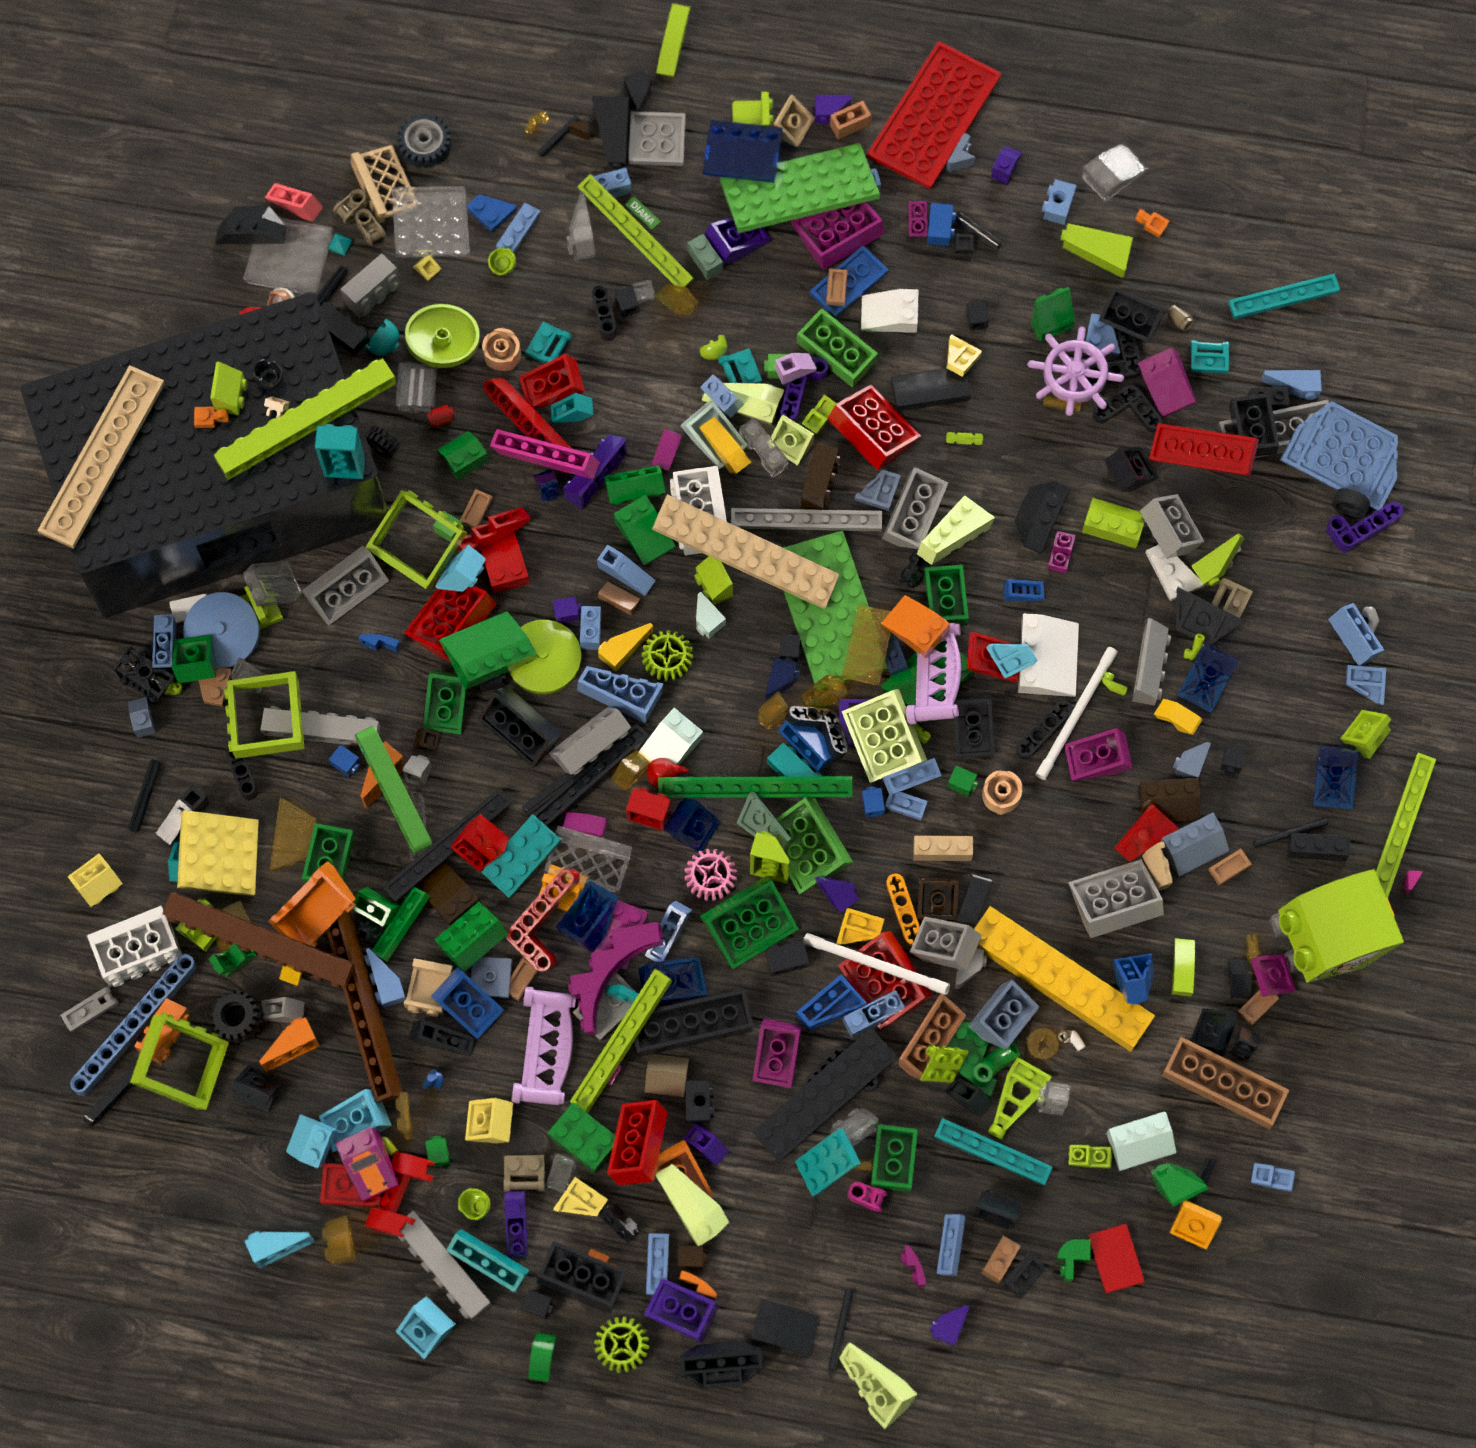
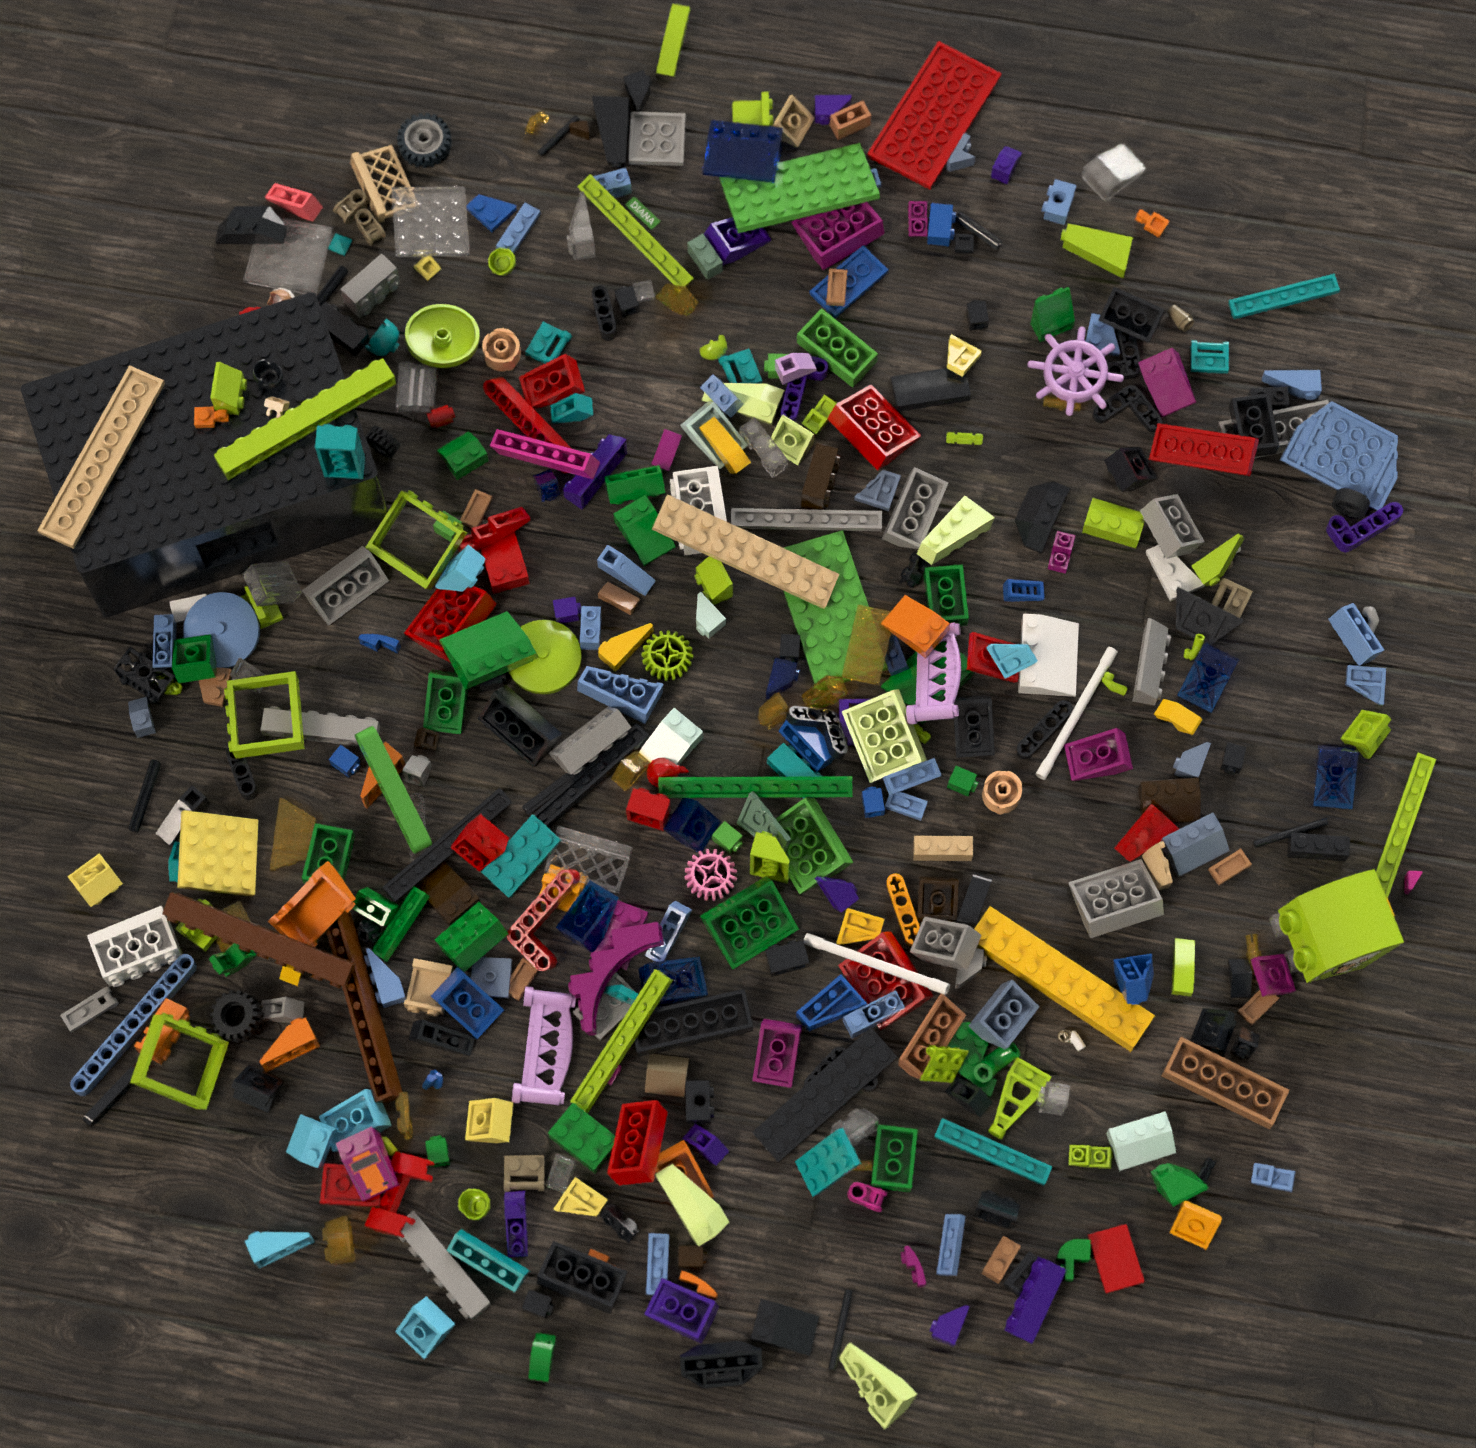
(585, 823): magenta slope -> none
(627, 1337): lime gear -> none
(727, 838): none -> bright green brick
(890, 311): white slope -> none
(1035, 1299): none -> dark purple brick
(1051, 1041): clear yellow gear -> none

